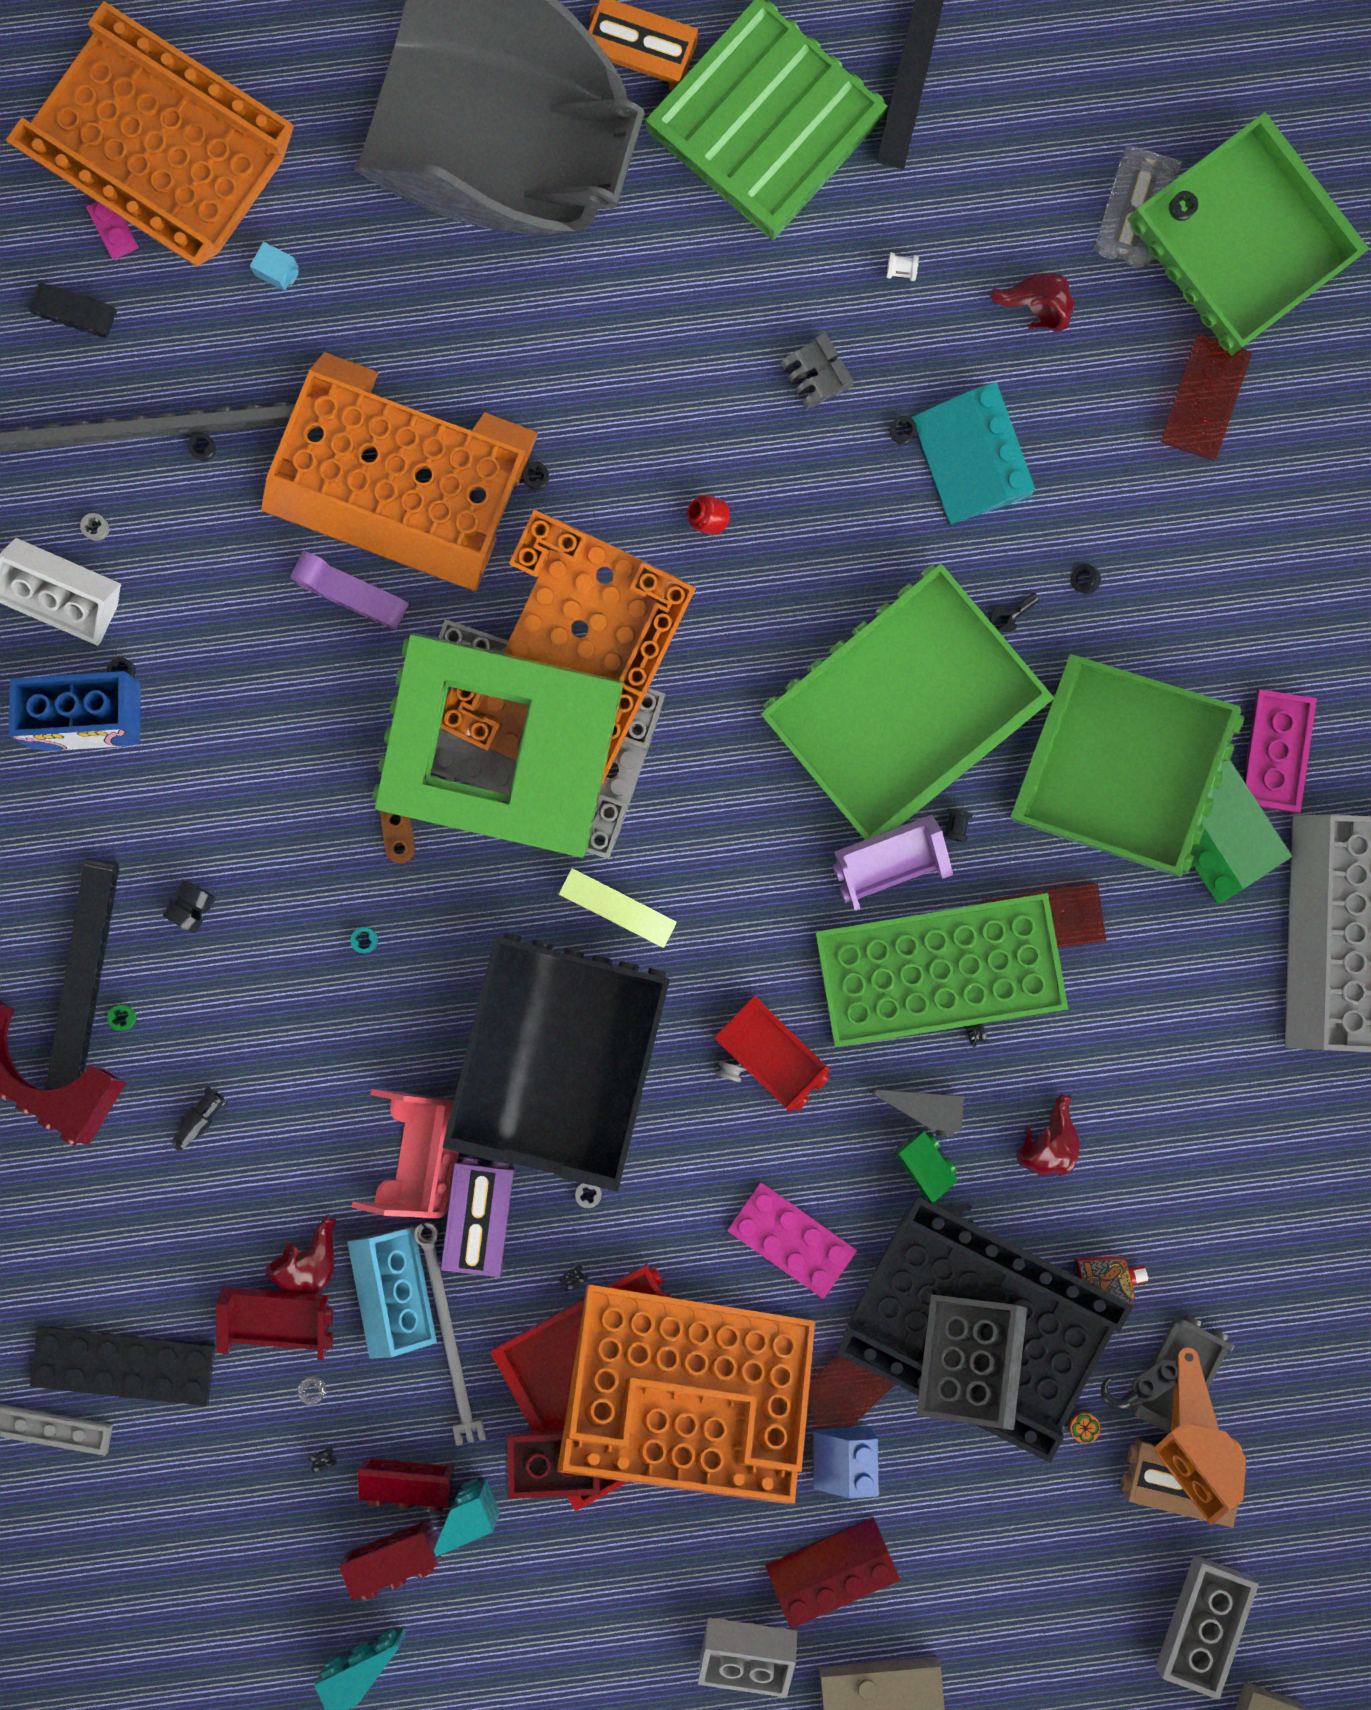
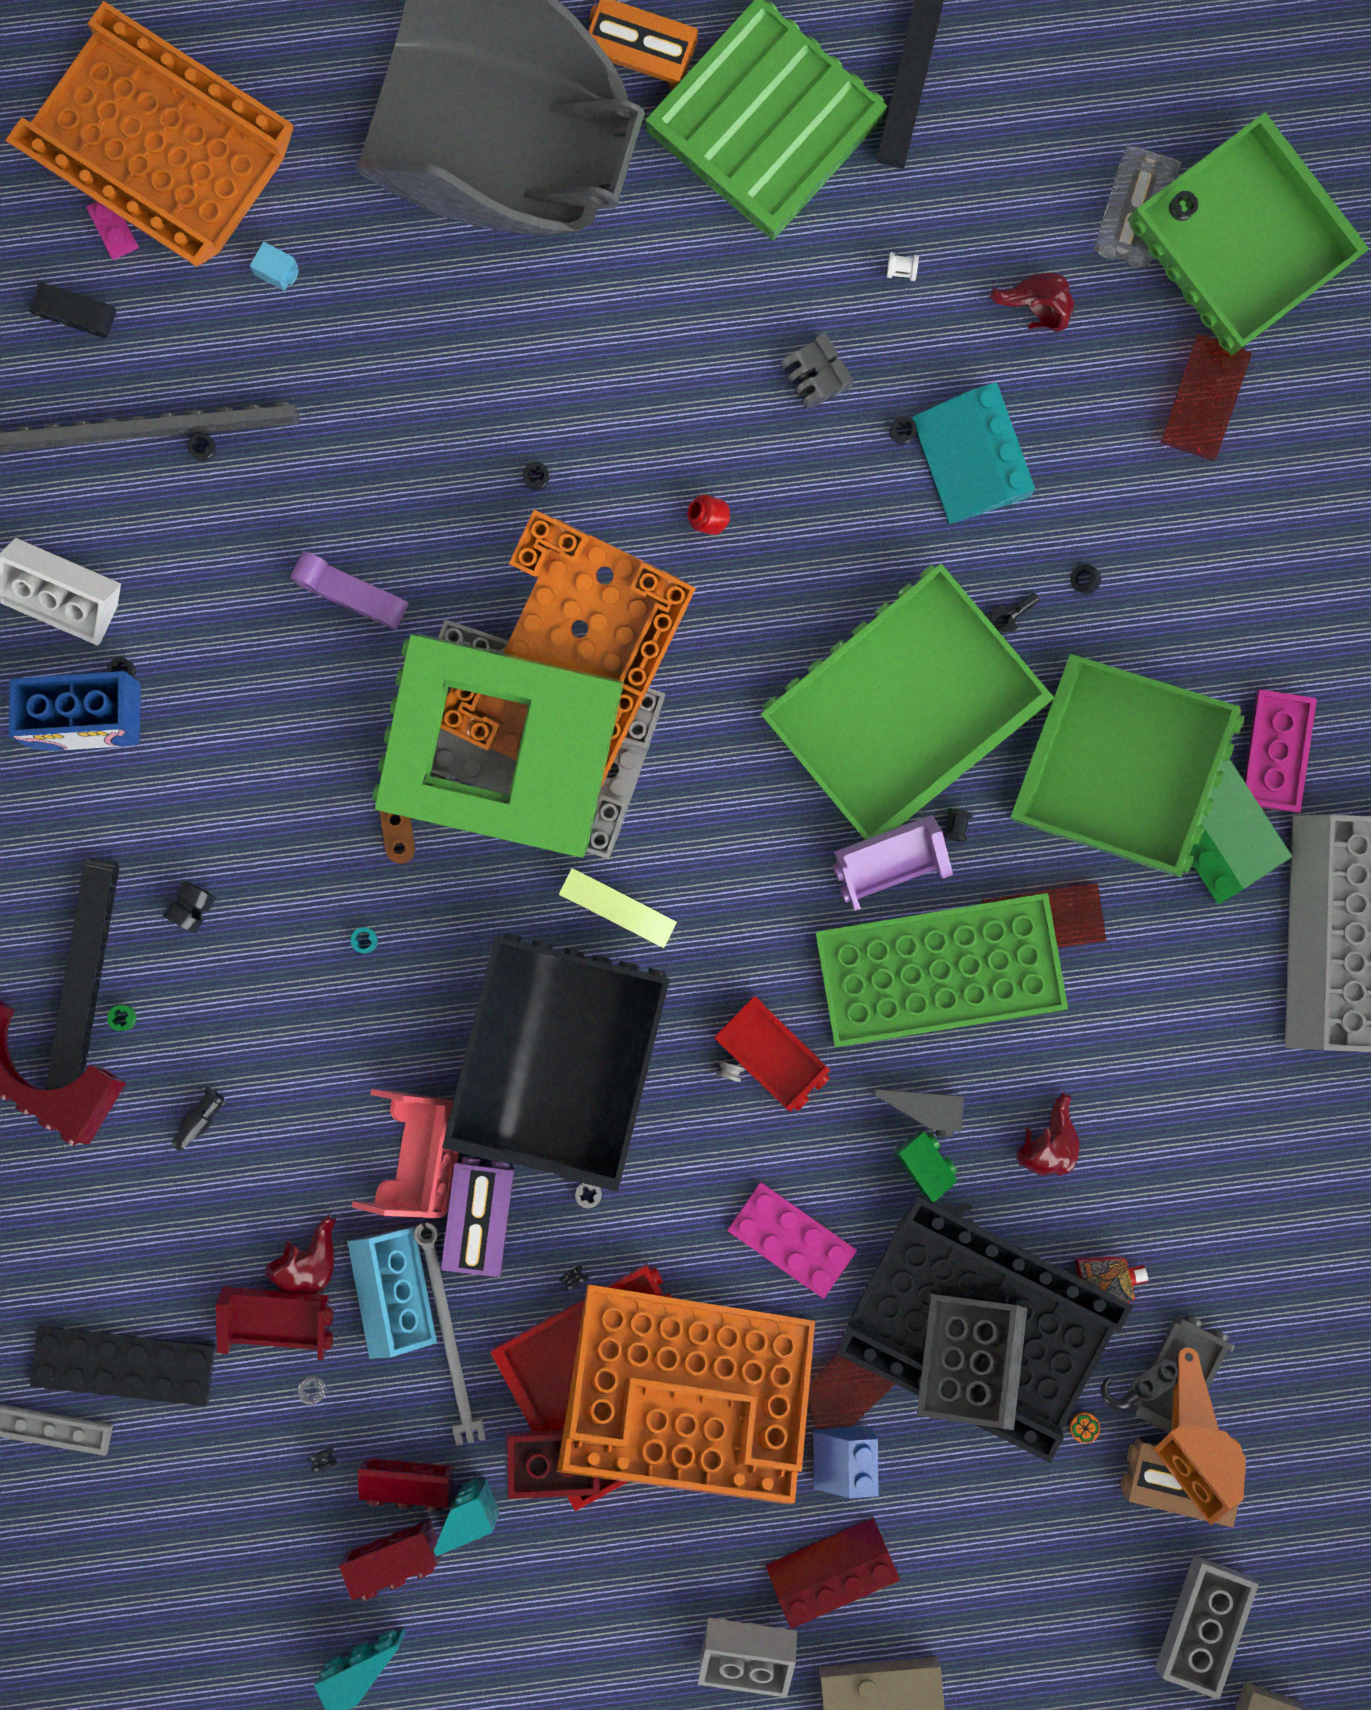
(86, 523): light grey bush -> none
(380, 501): orange slope -> none
(977, 1034): black bush -> none

